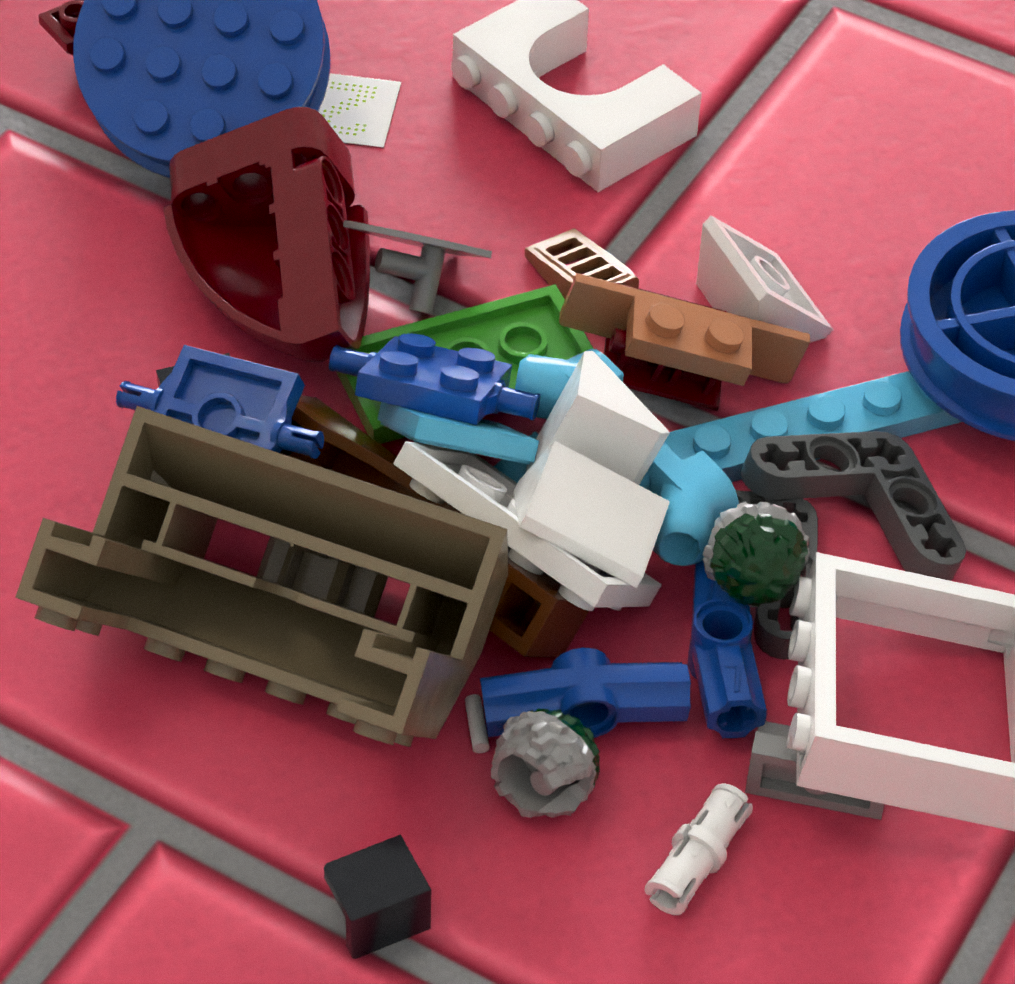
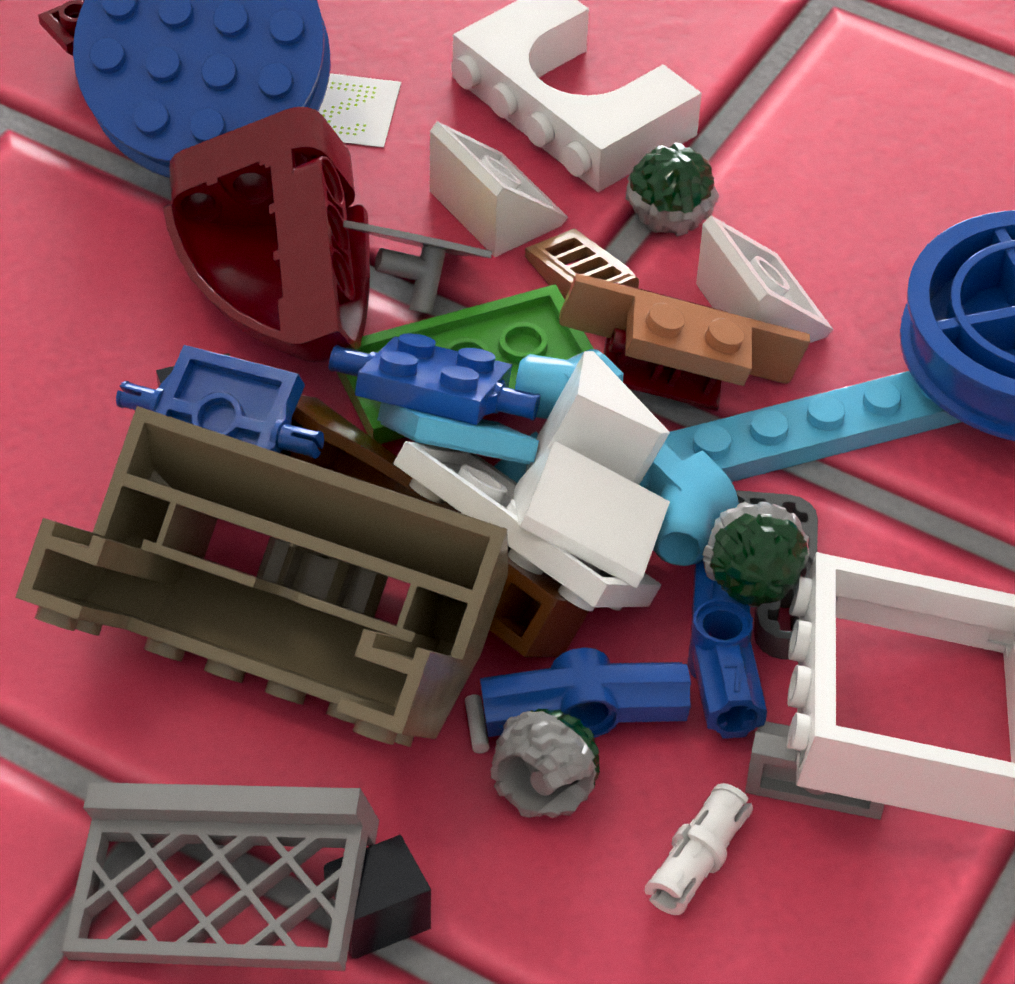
(230, 817): none -> light grey fence
(488, 192): none -> white slope
(672, 189): none -> dark green piece
(871, 466): dark grey beam -> none

